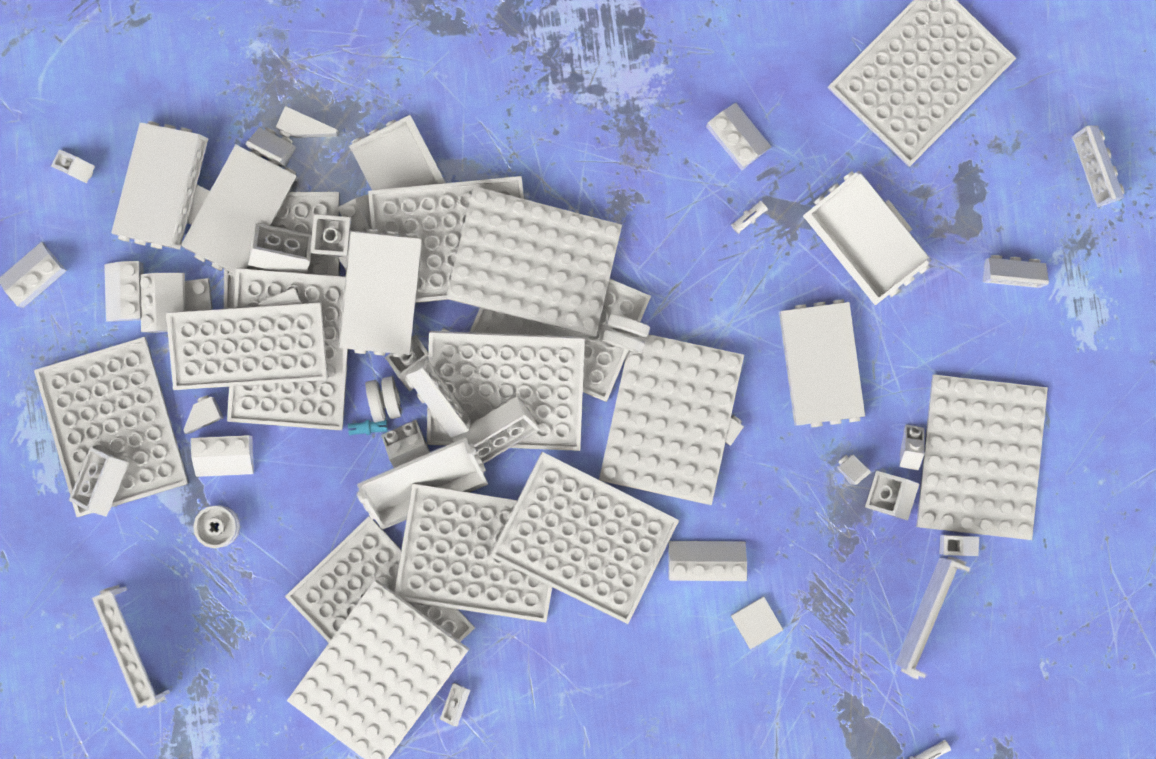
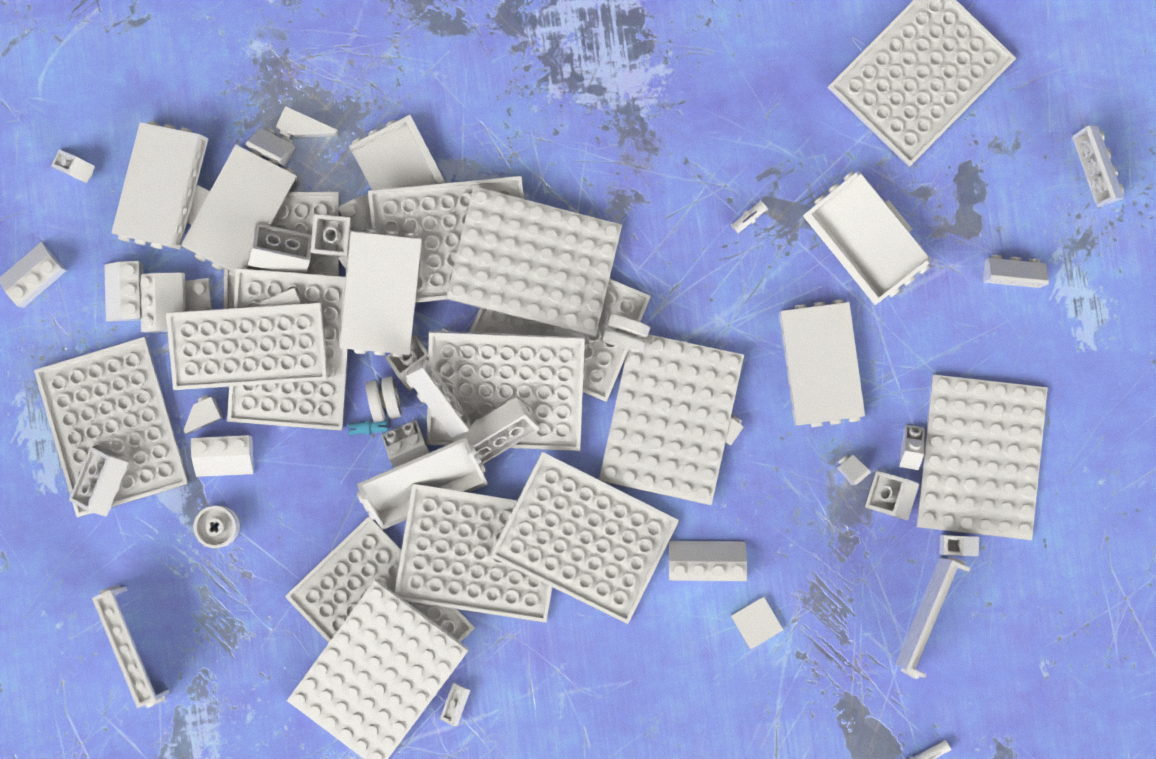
(738, 136): white slope -> none

